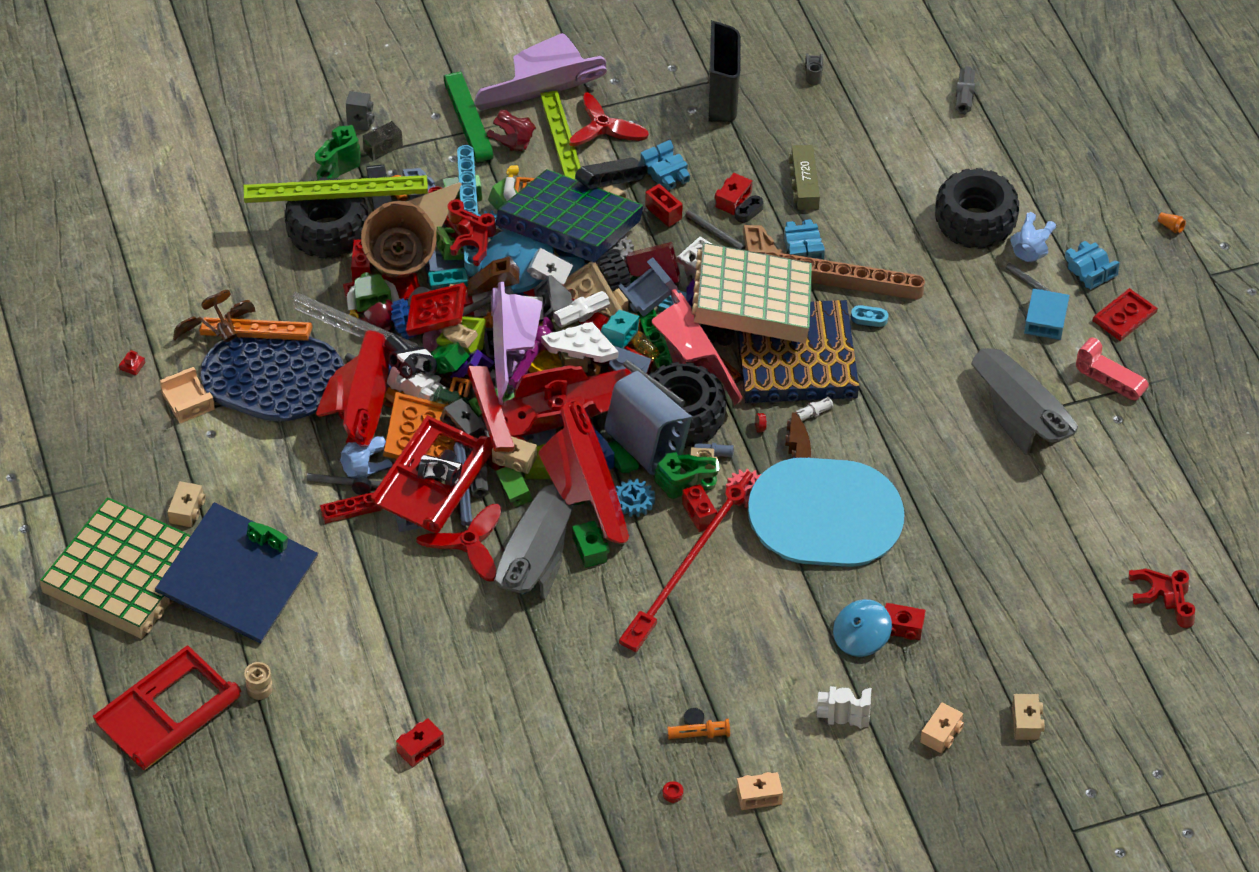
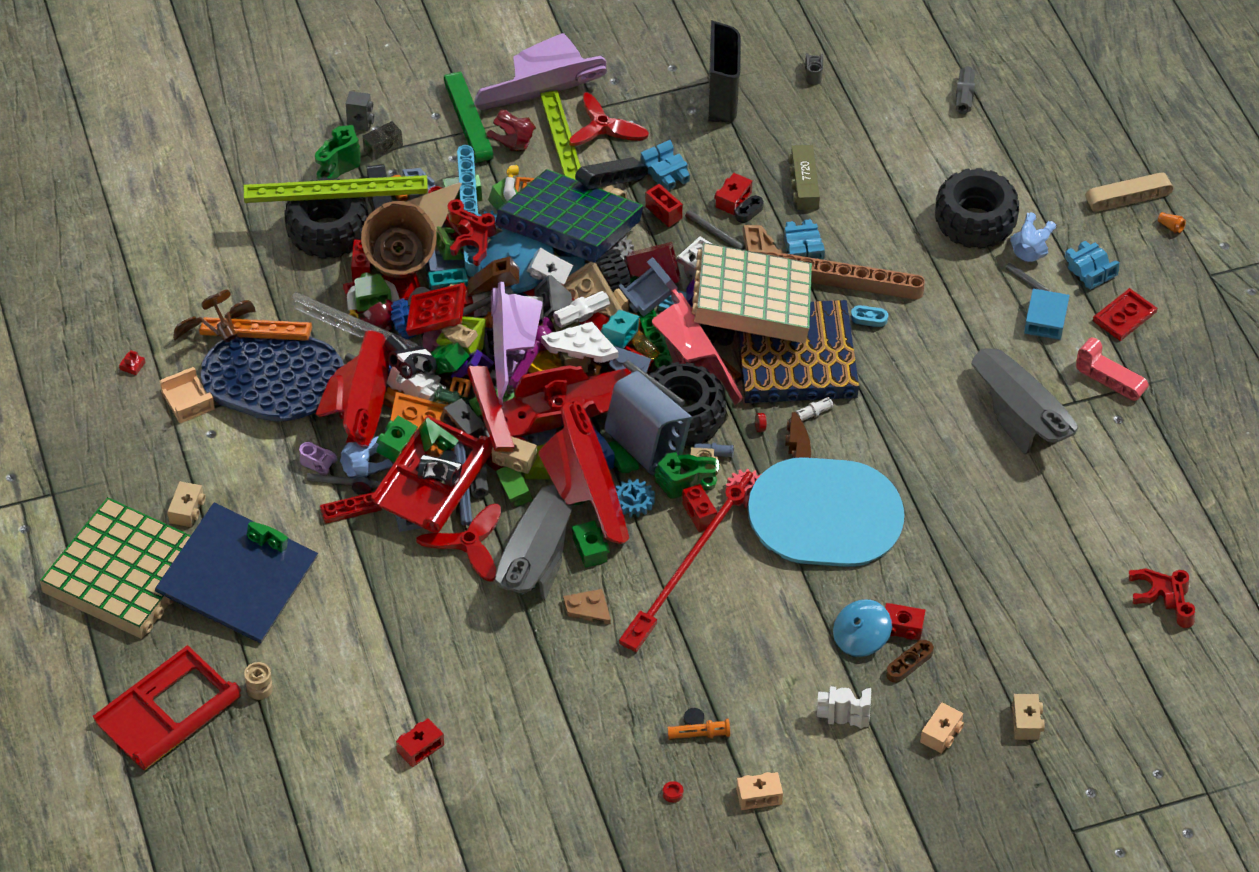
(316, 457): none -> lavender piece
(395, 438): none -> green brick
(433, 433): none -> green slope
(588, 606): none -> medium nougat wing
(906, 669): none -> reddish brown beam
(1129, 192): none -> tan beam

